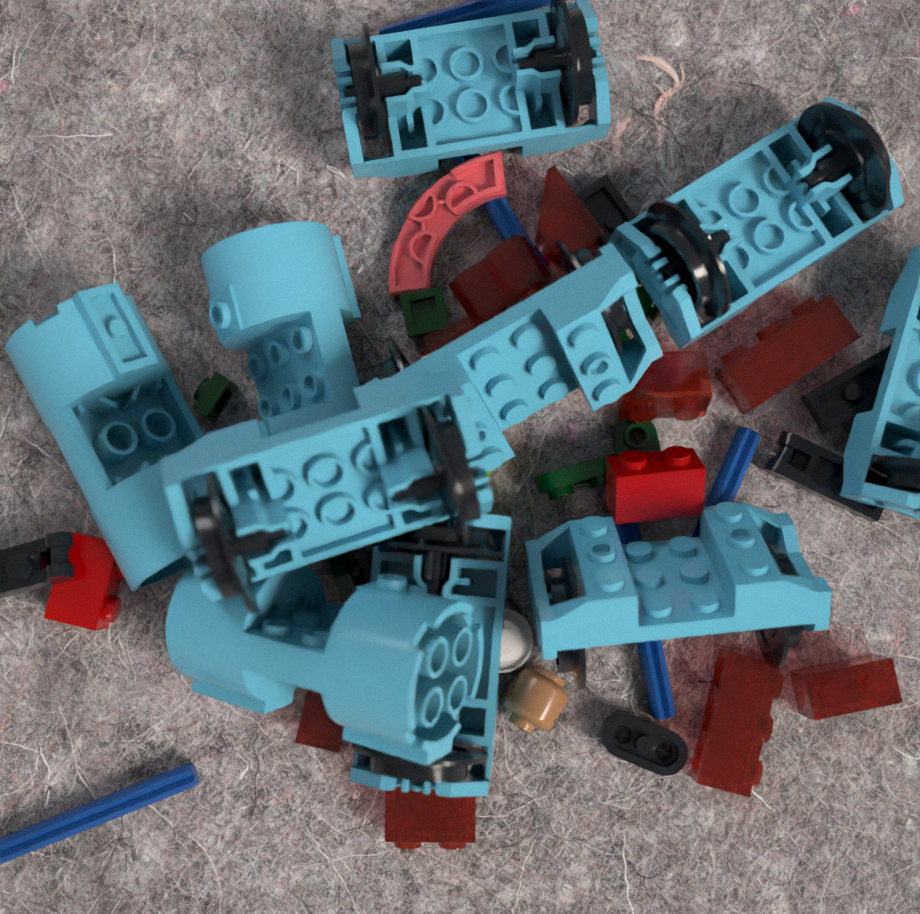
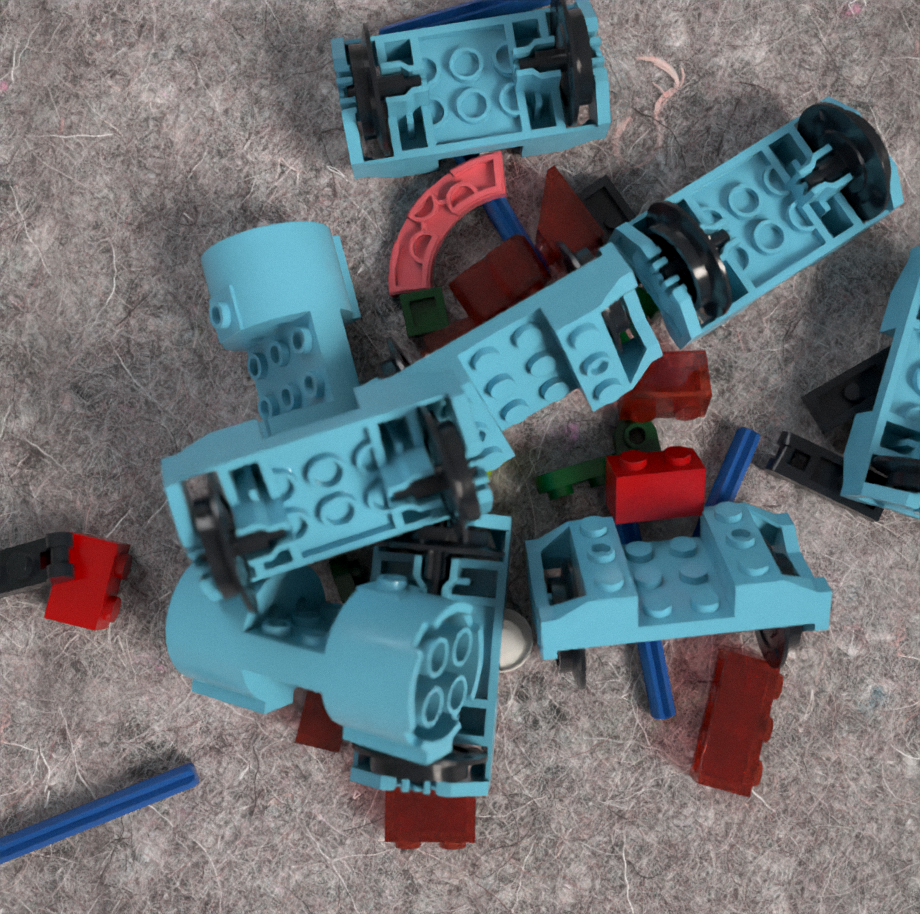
(114, 418): medium azure cylinder -> none
(213, 396): dark green plate -> none
(535, 699): medium nougat head -> none
(642, 743): black plate -> none
(785, 353): clear red brick -> none
(846, 686): clear red brick -> none

